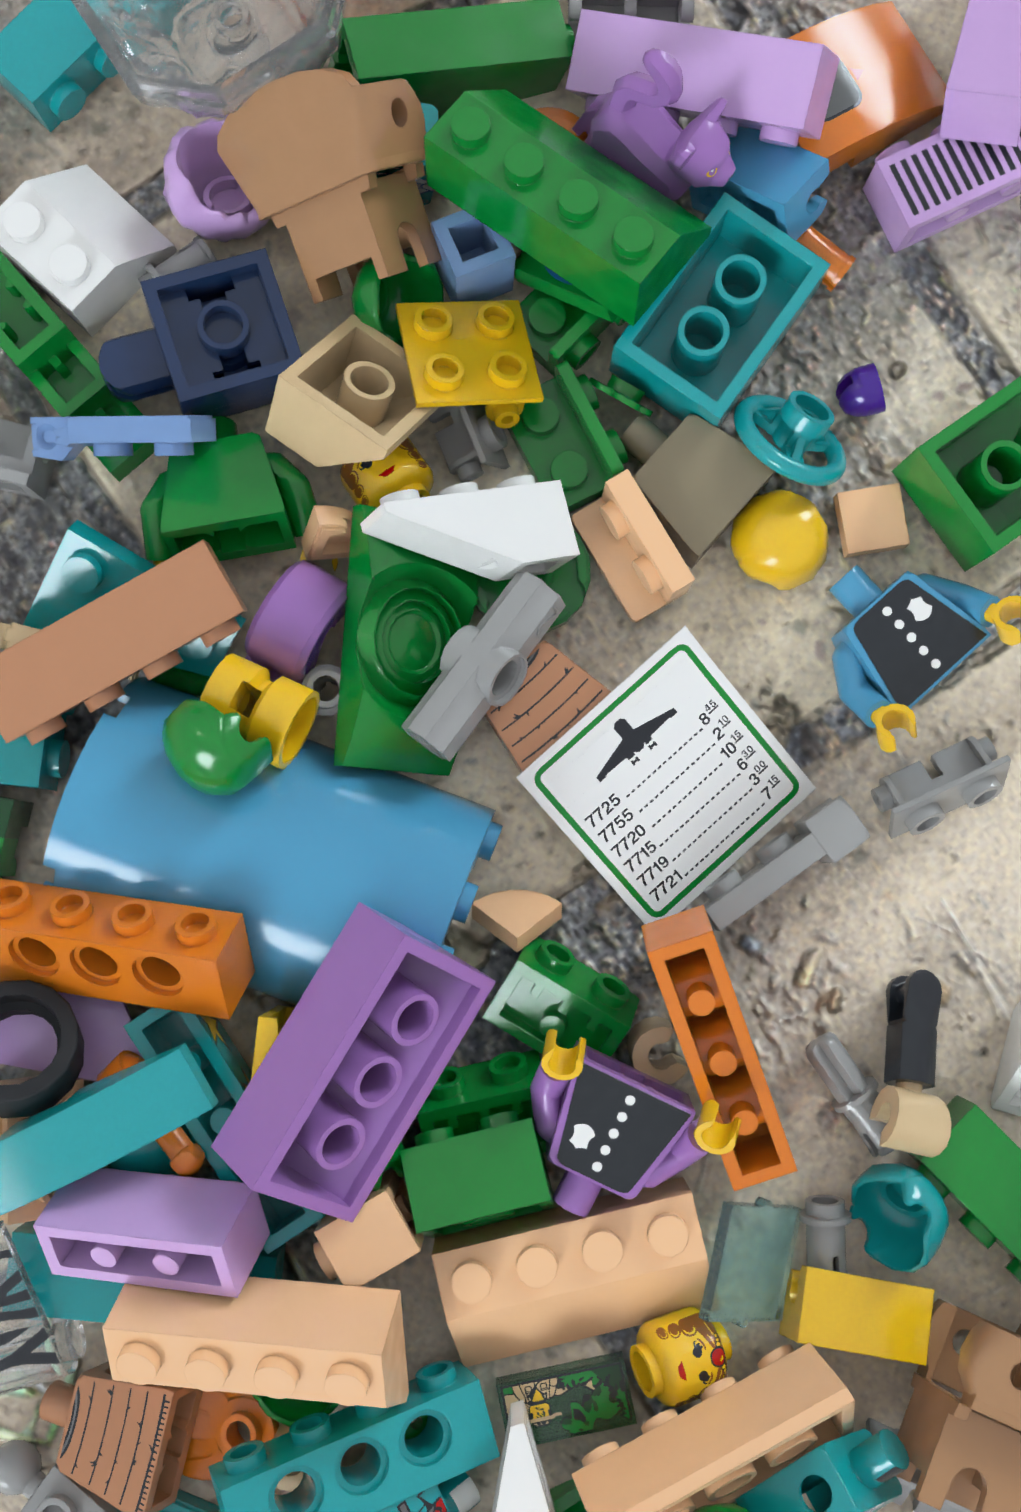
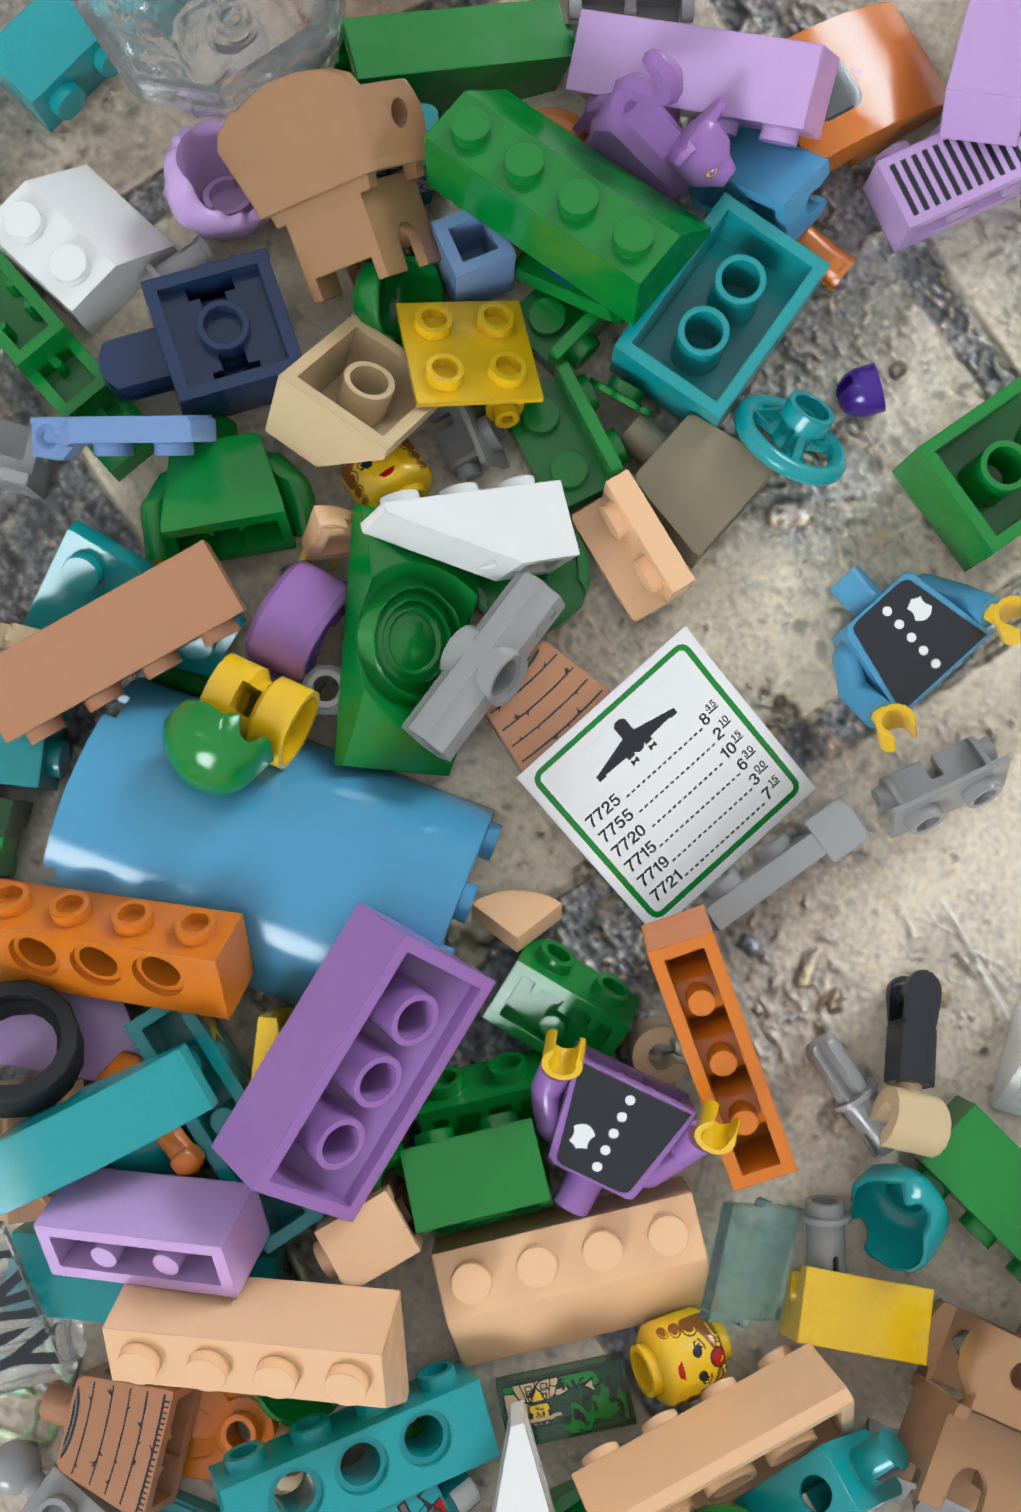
(780, 539): yellow hair -> none
(871, 520): light nougat tile -> none

